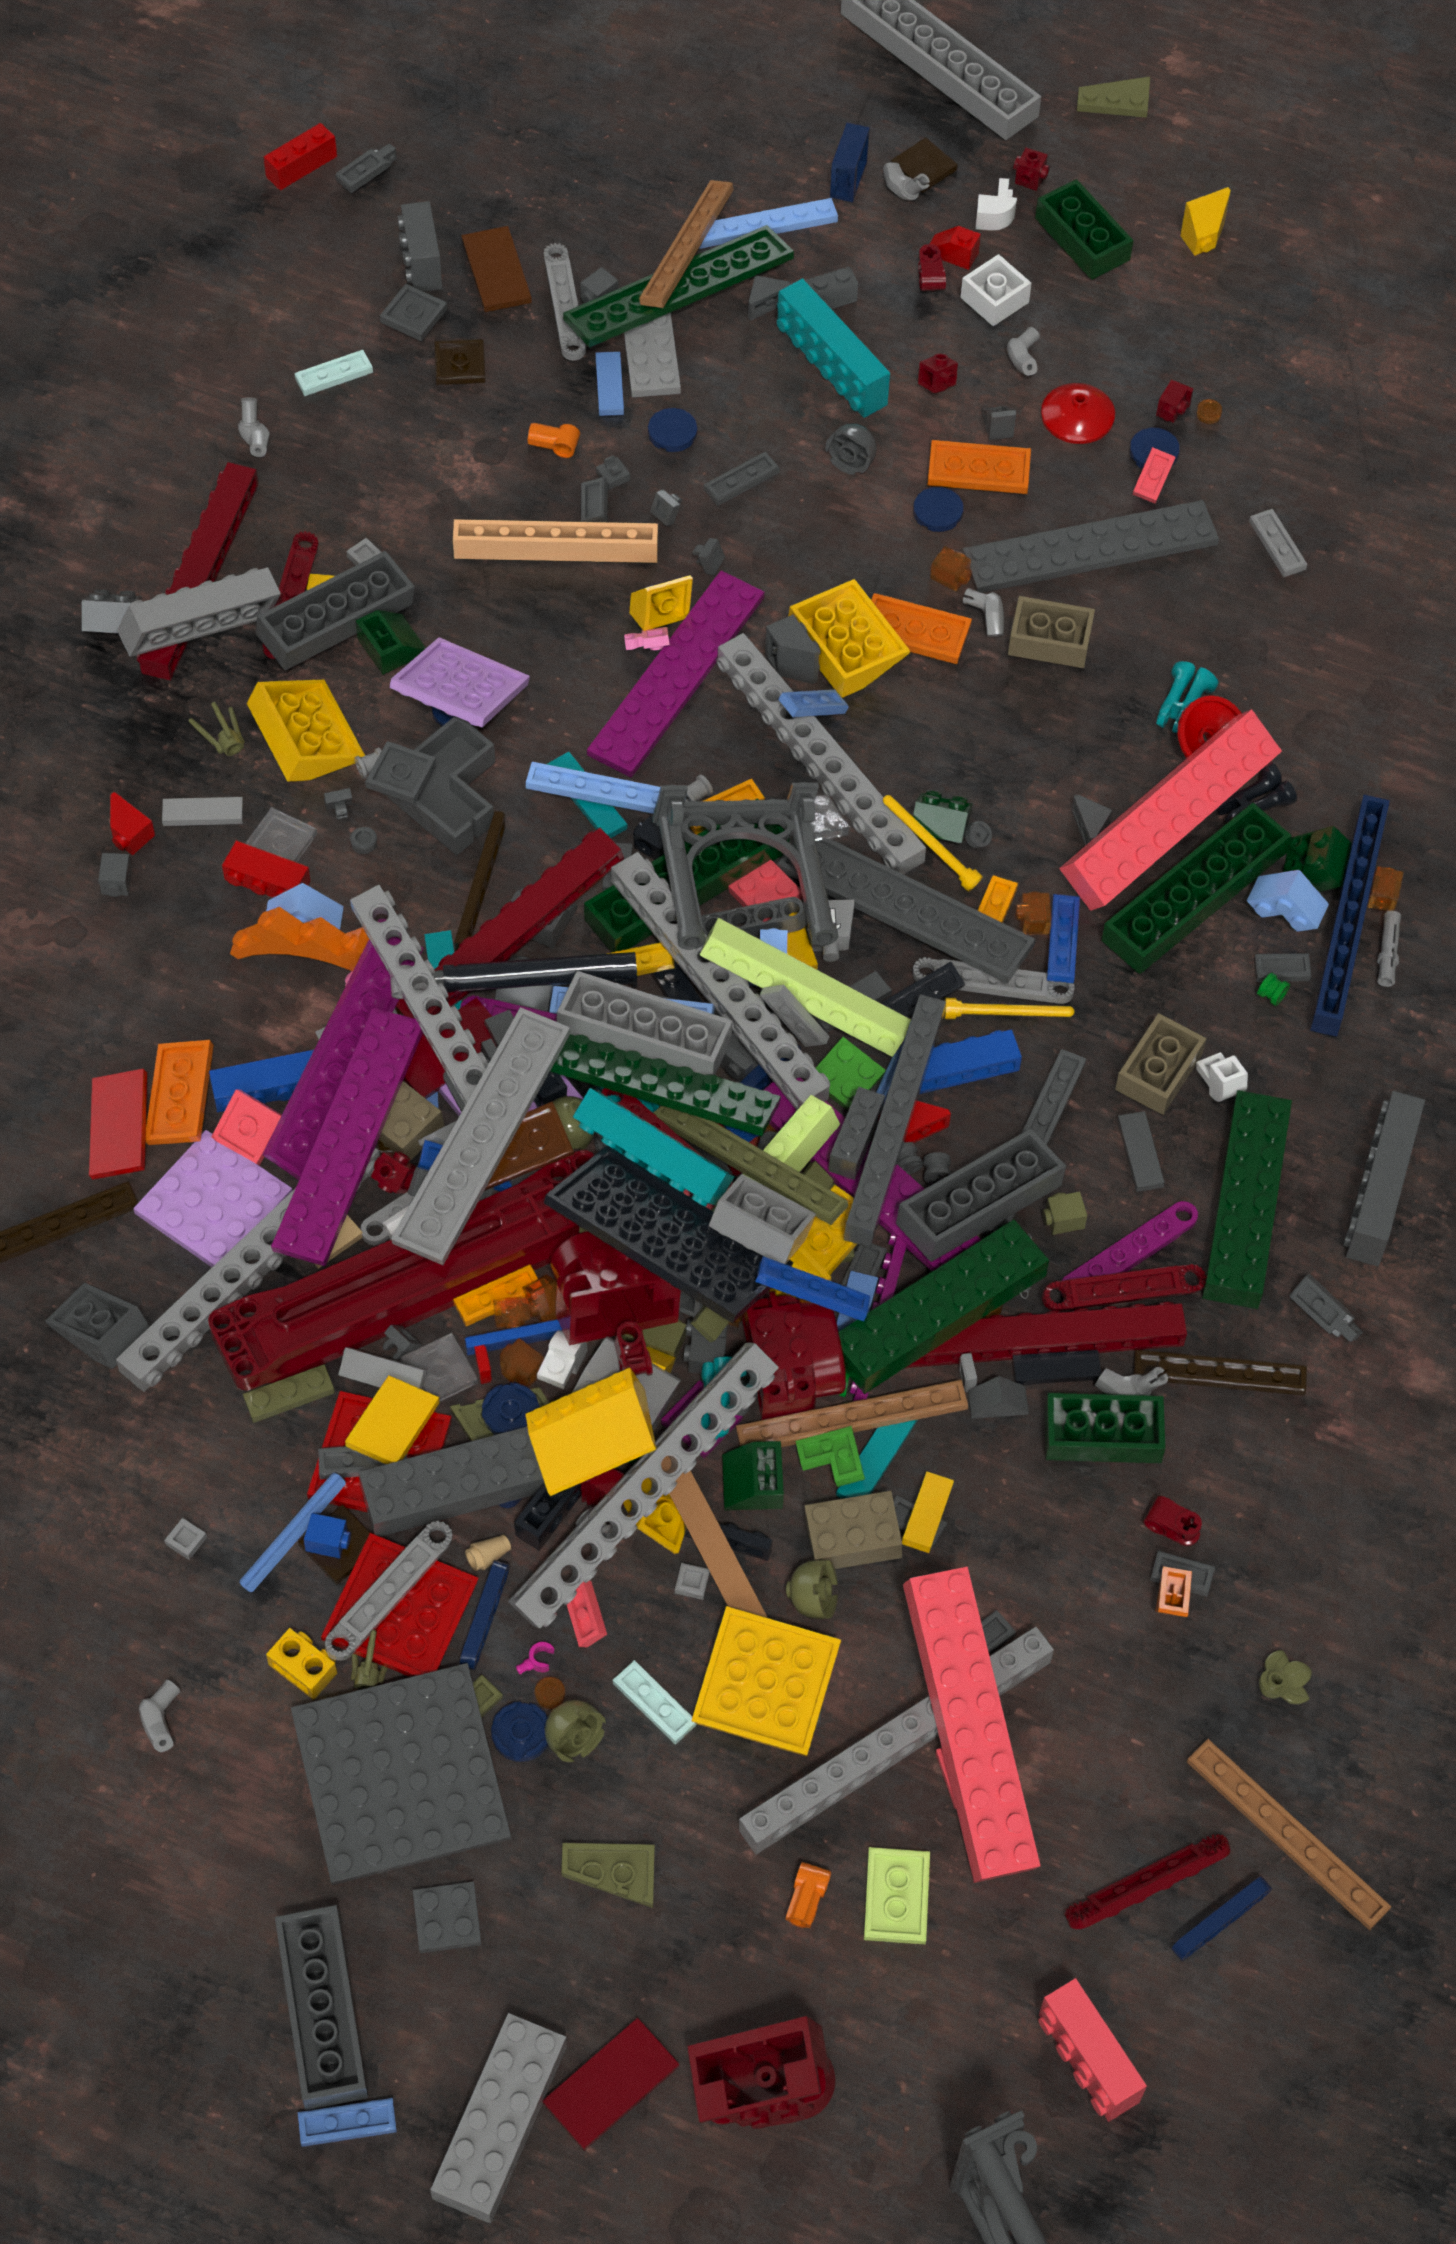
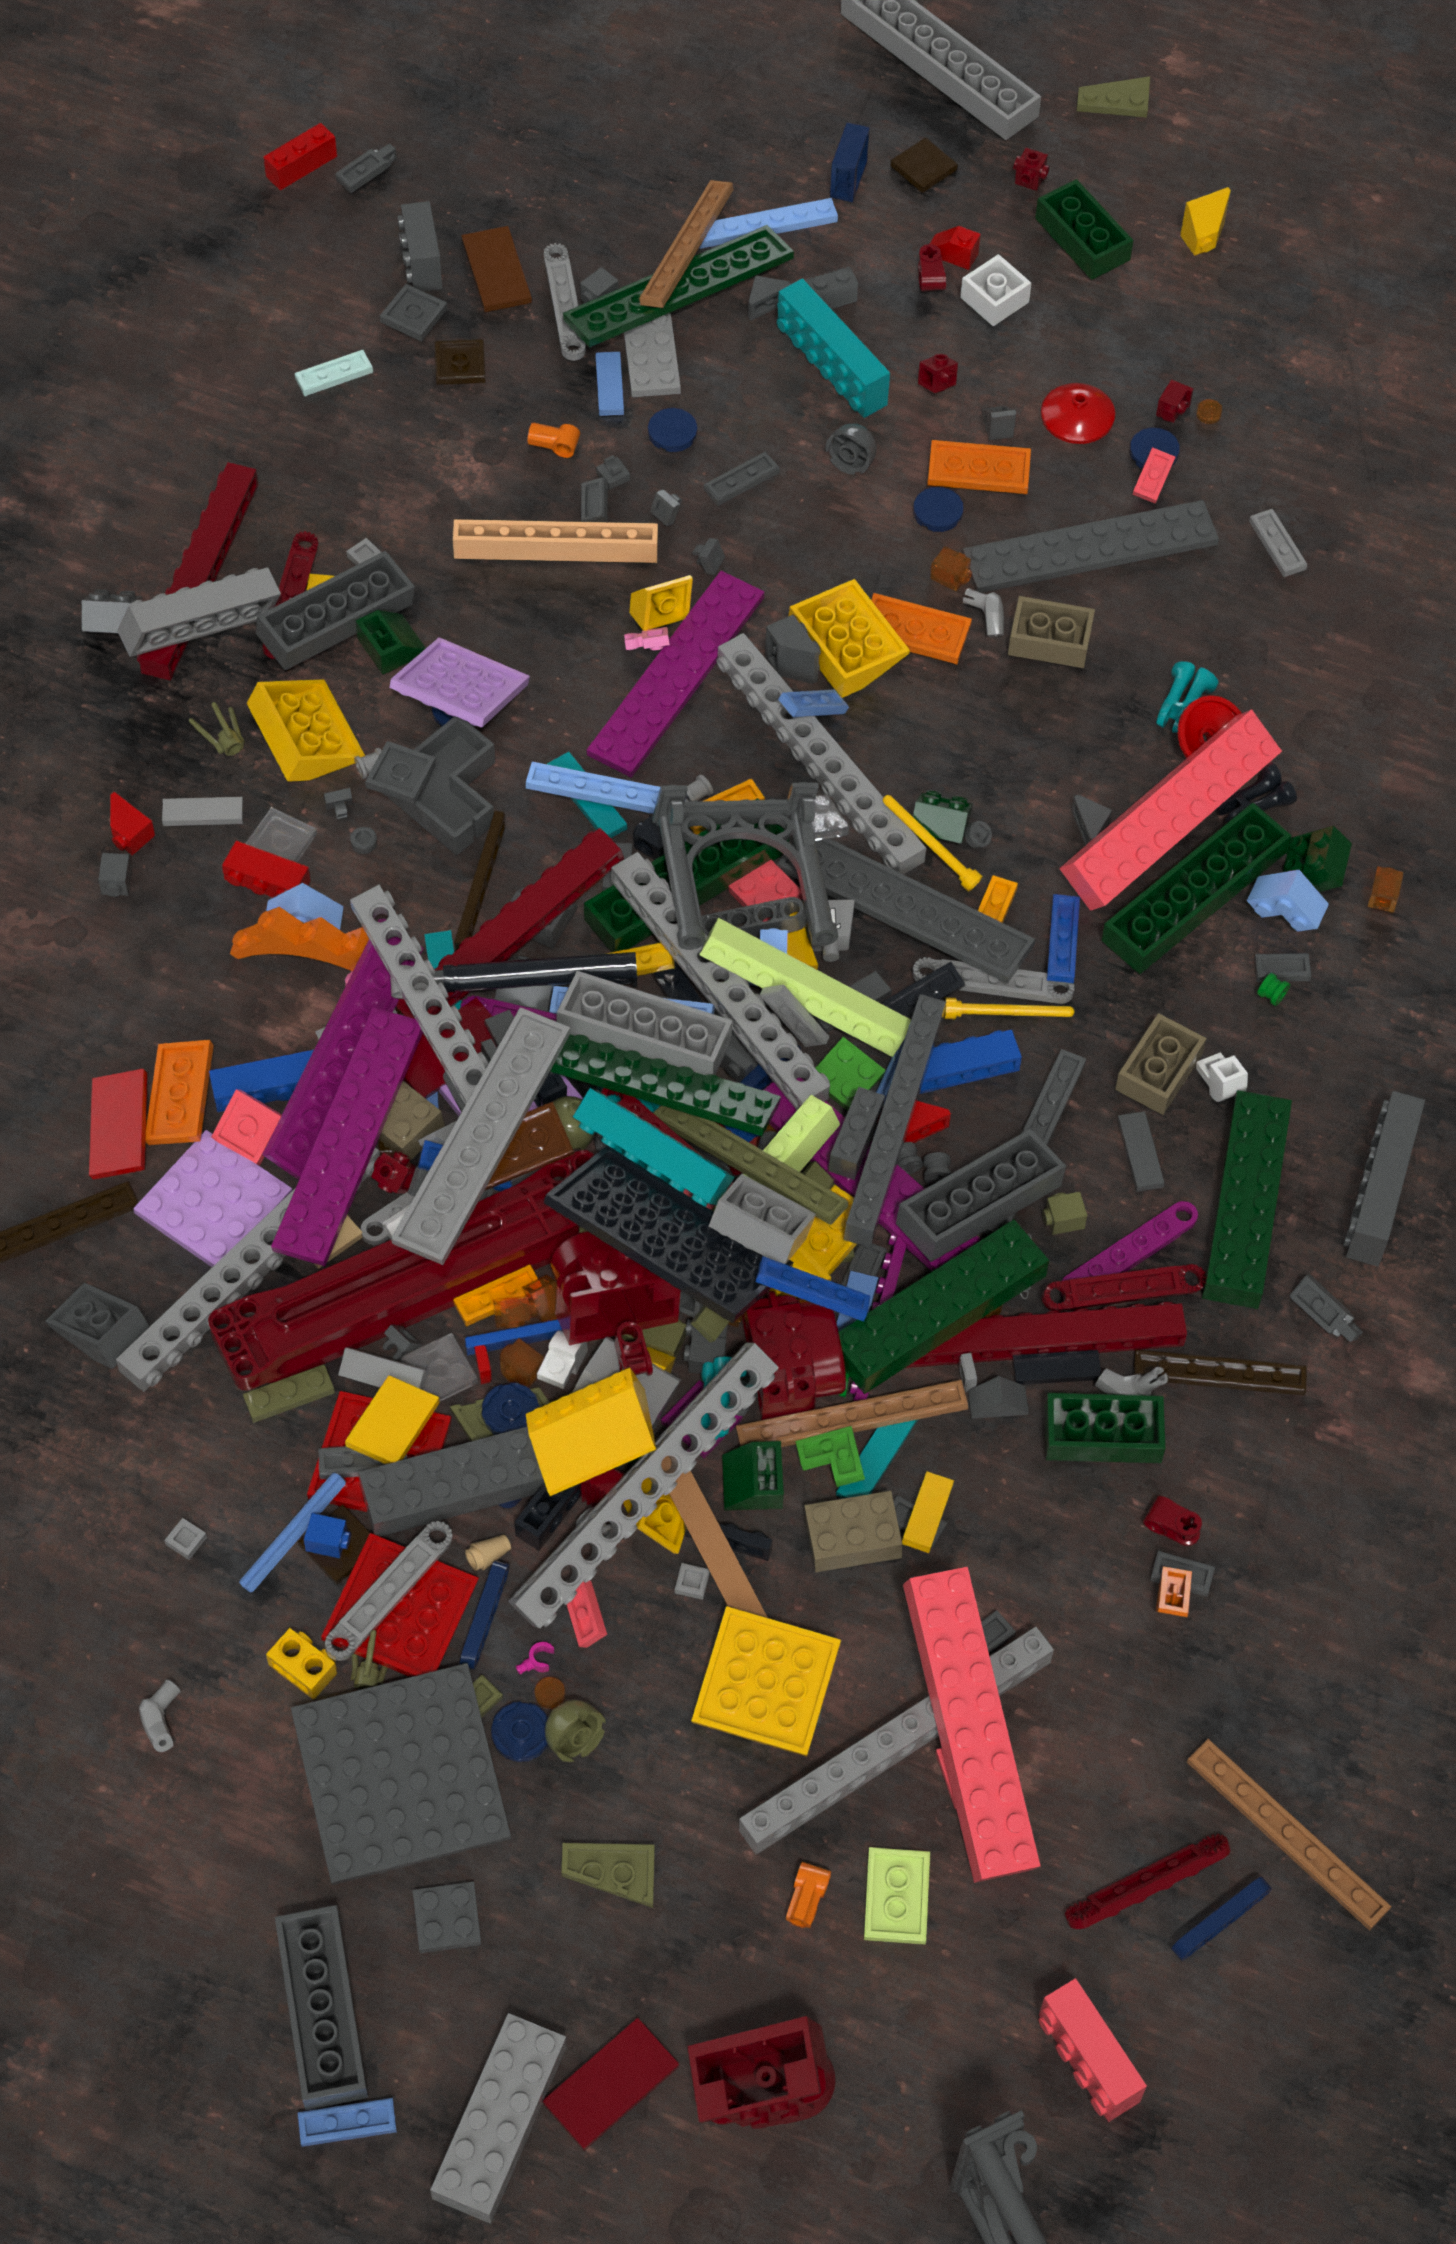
(251, 430): light grey arm -> none
(654, 1702): light aqua tile -> none
(812, 1589): olive cylinder -> none
(901, 185): light grey arm -> none
(996, 211): white brick -> none
(1018, 351): light grey arm -> none
(1034, 913): clear orange brick -> none
(1287, 1675): olive plate -> none
(1350, 916): dark blue brick -> none
(1388, 958): light grey pin -> none

